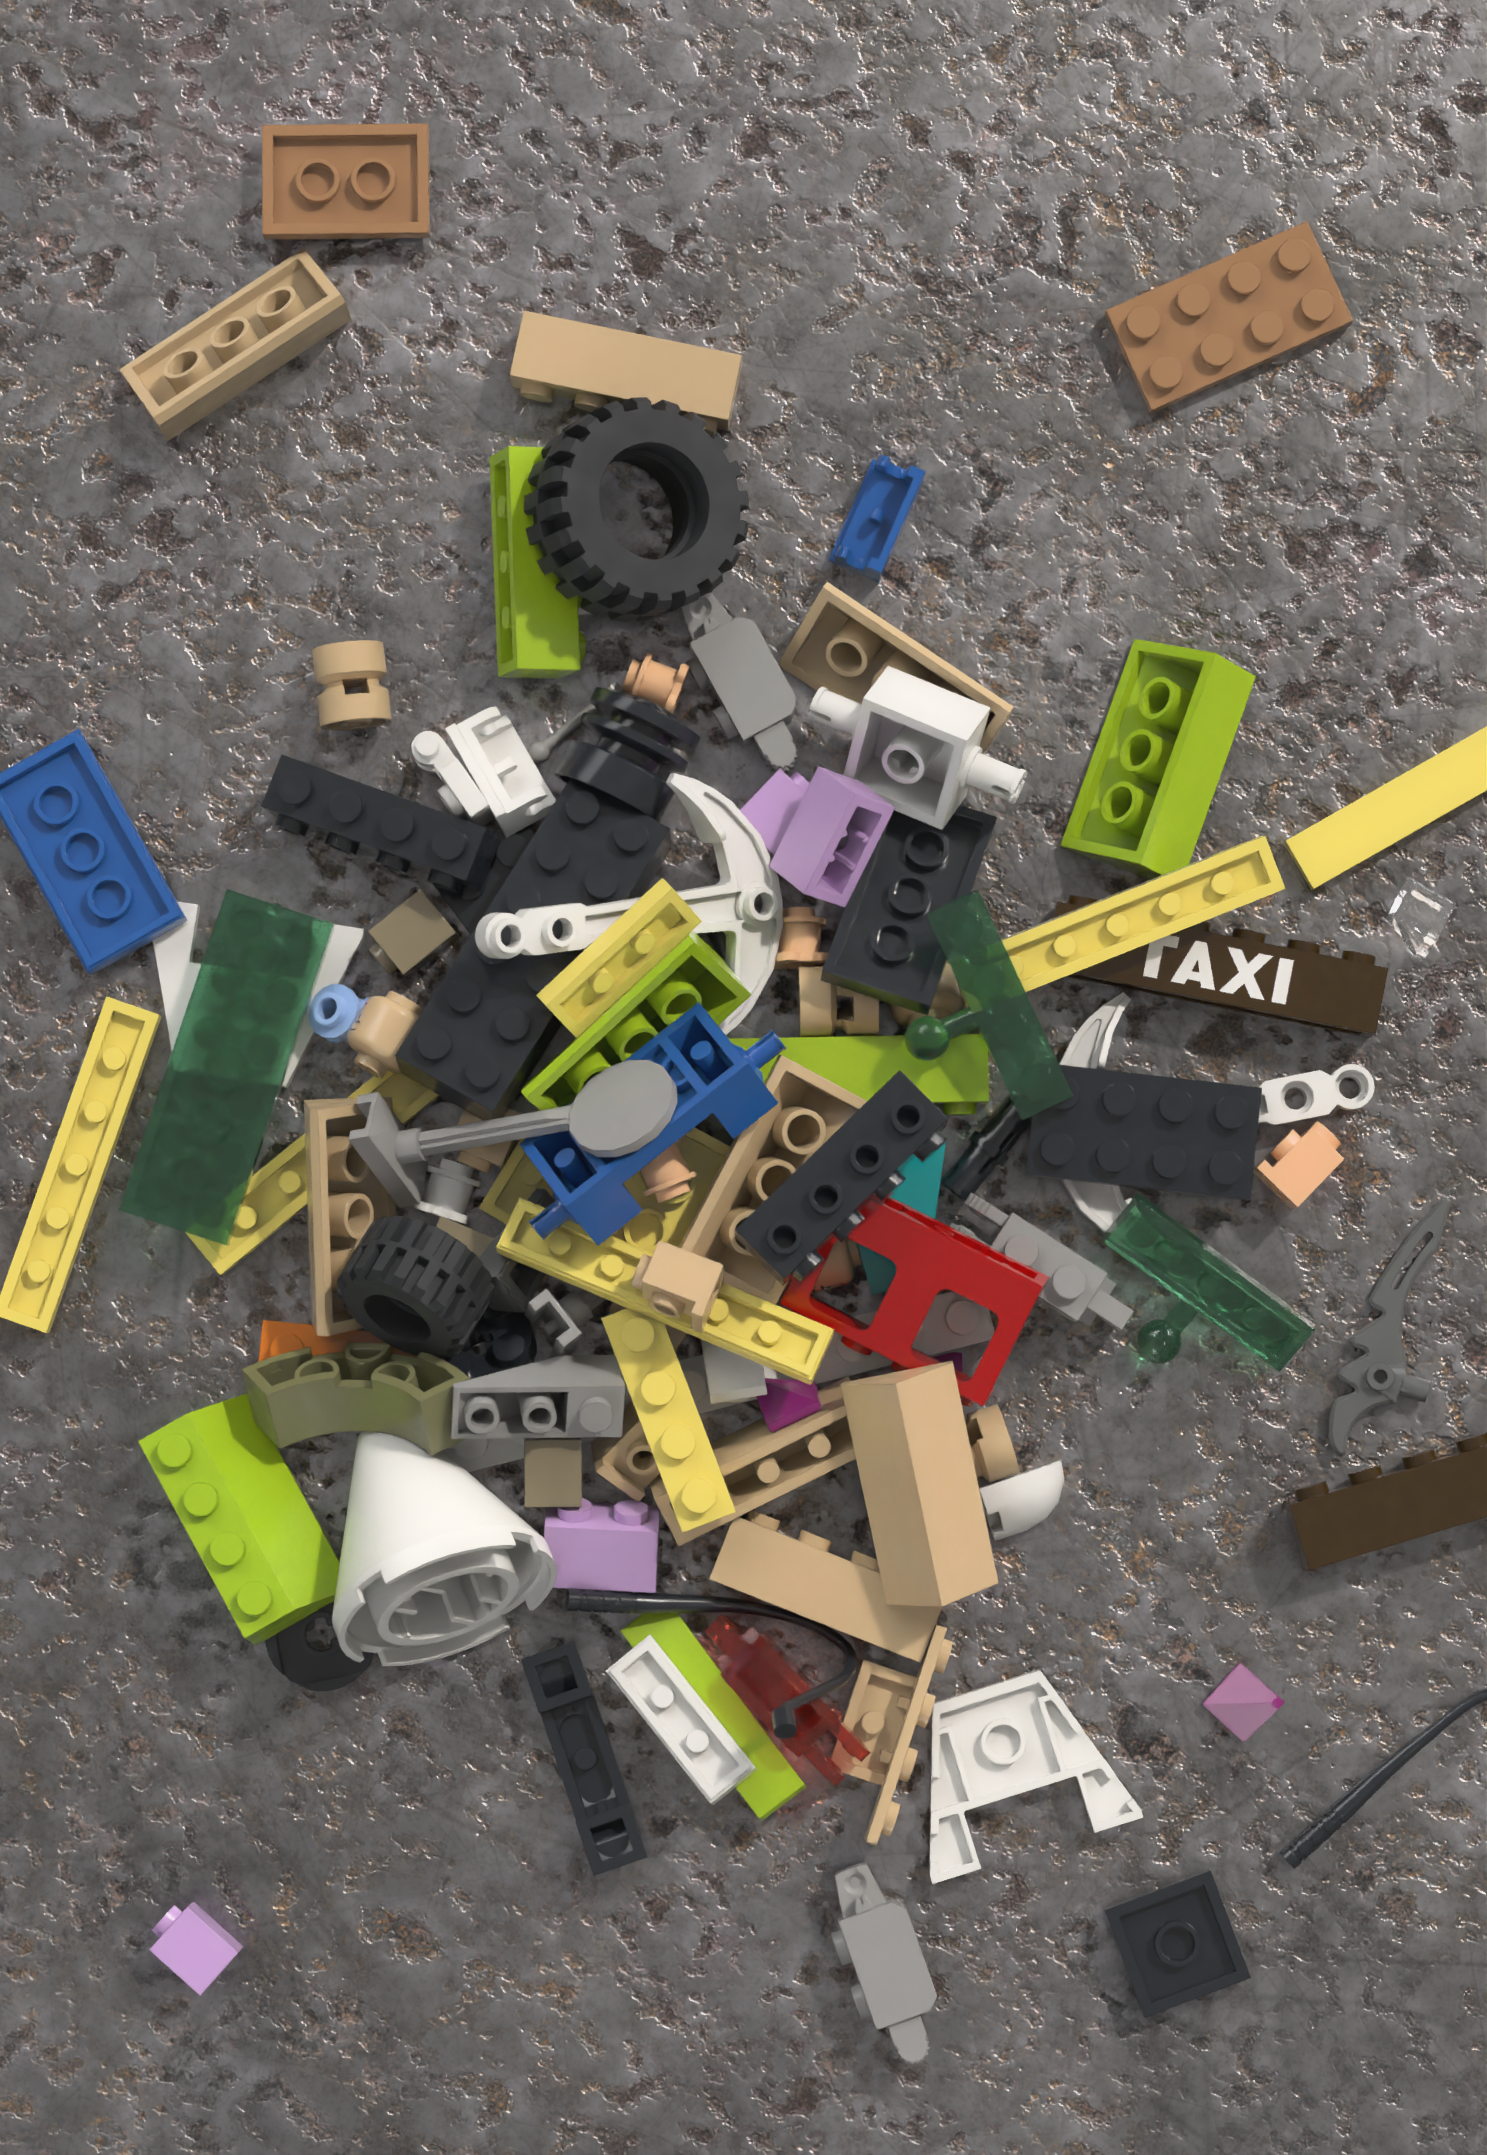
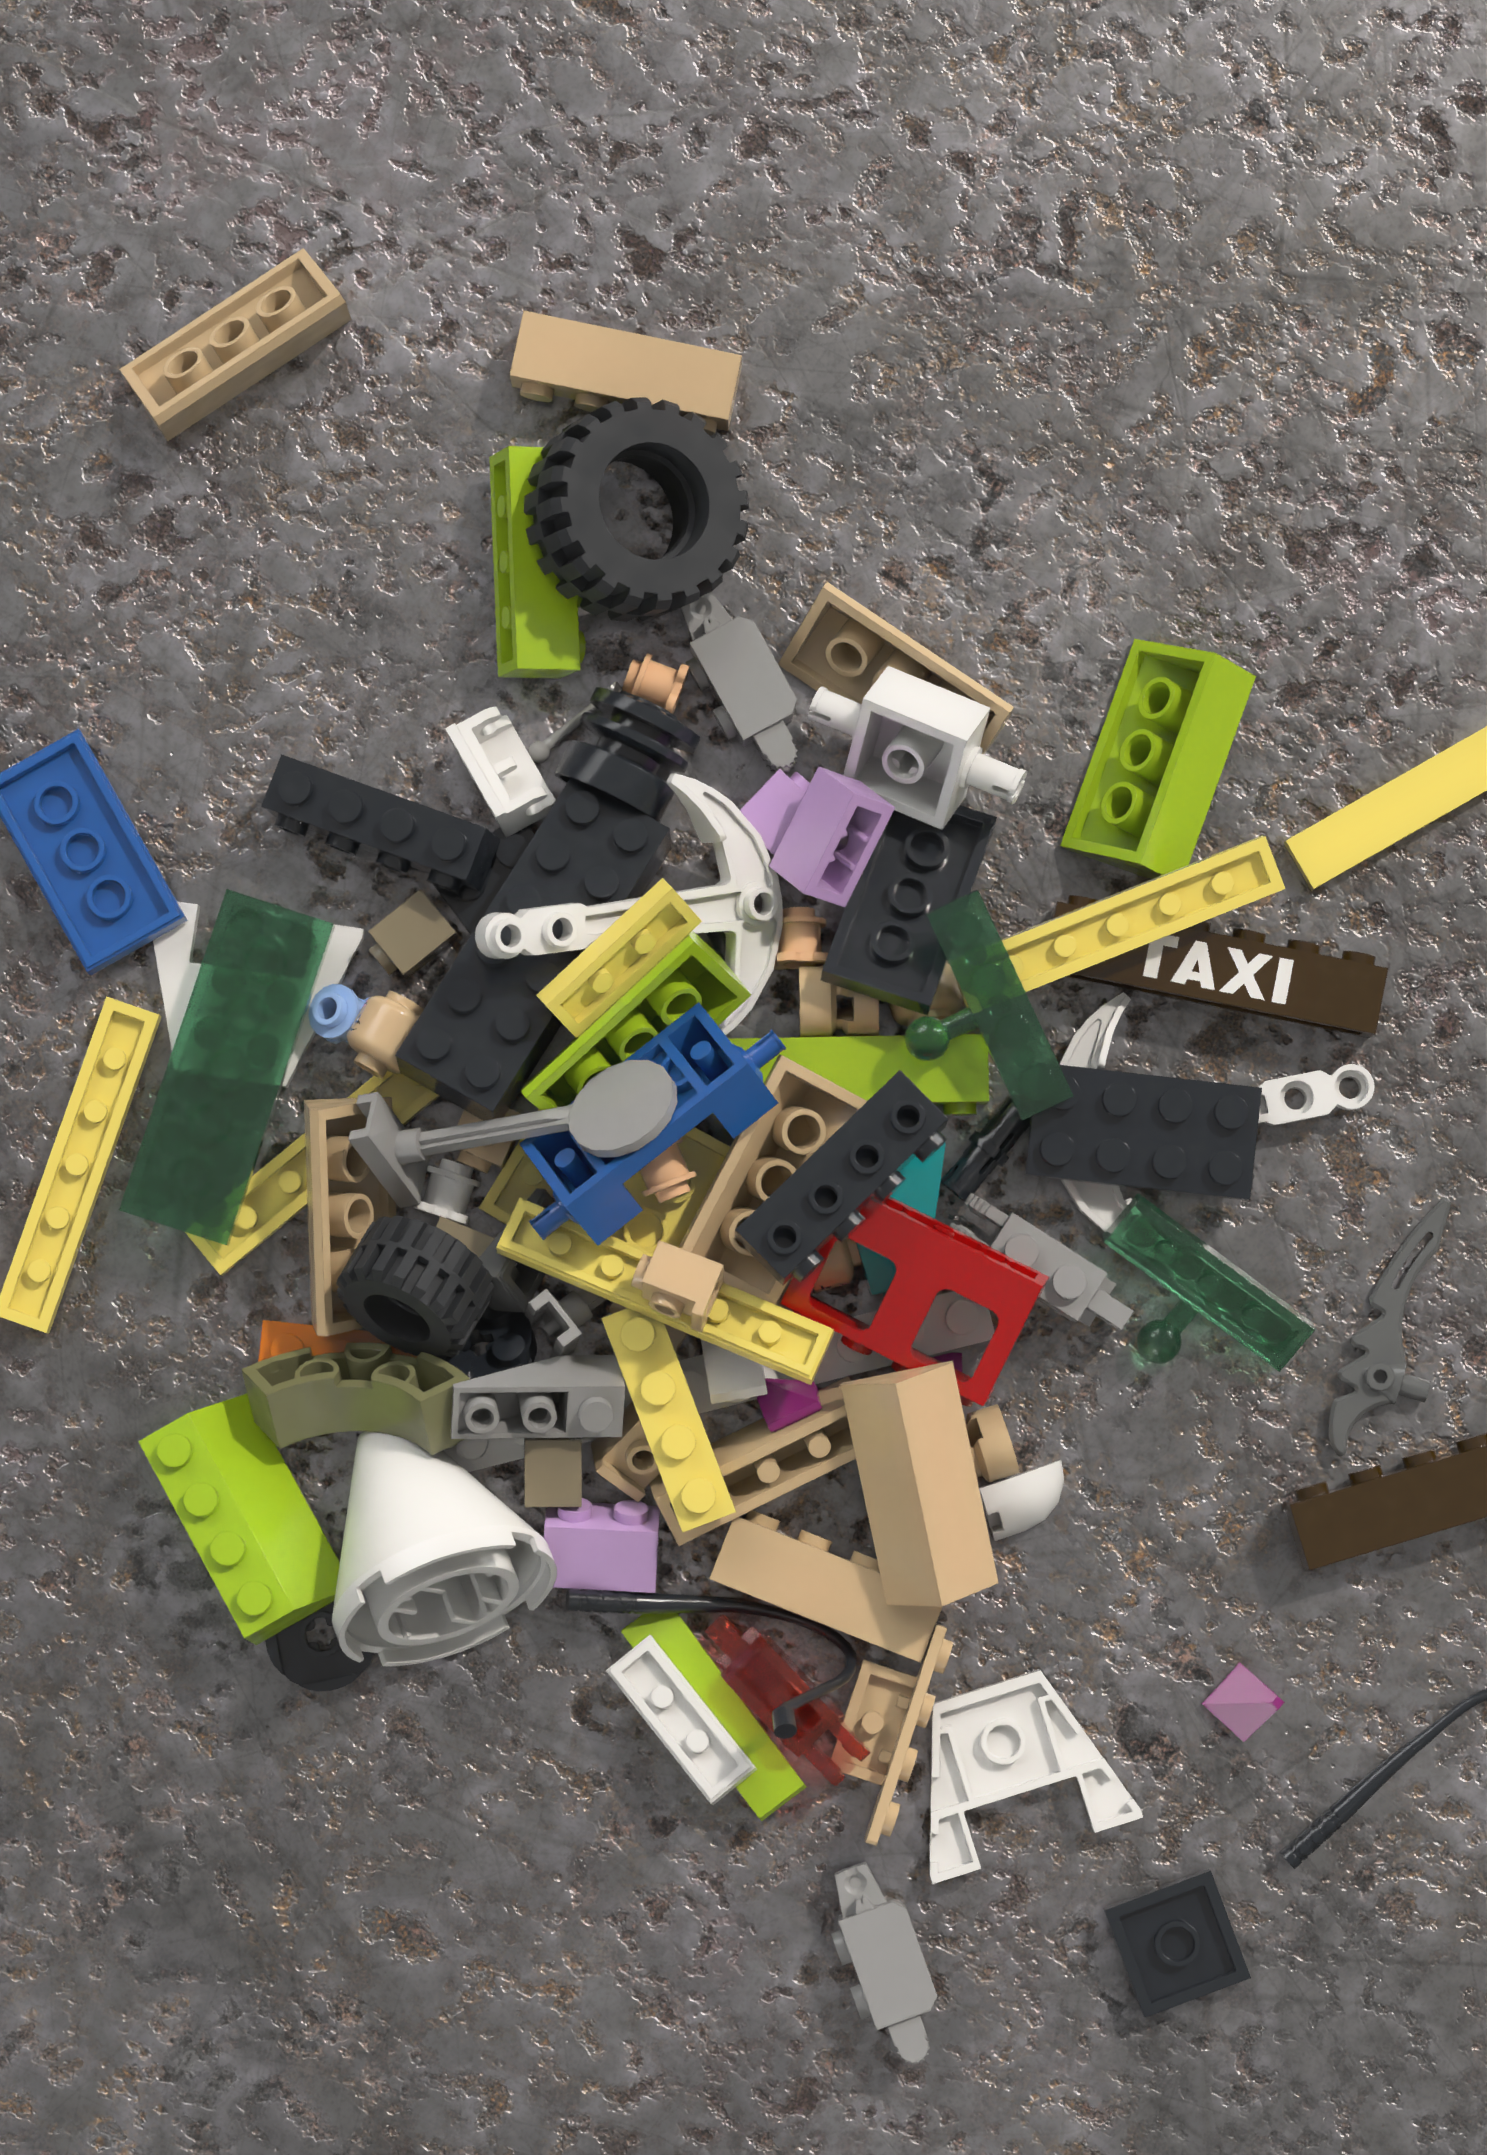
(194, 1946): lavender brick -> none
(345, 181): medium nougat plate -> none
(346, 666): tan wheel -> none
(459, 791): white plate -> none
(585, 1758): black slope -> none
(877, 518): blue hinge -> none
(1228, 317): medium nougat plate -> none
(1300, 1164): light nougat brick -> none
(1419, 916): clear slope -> none

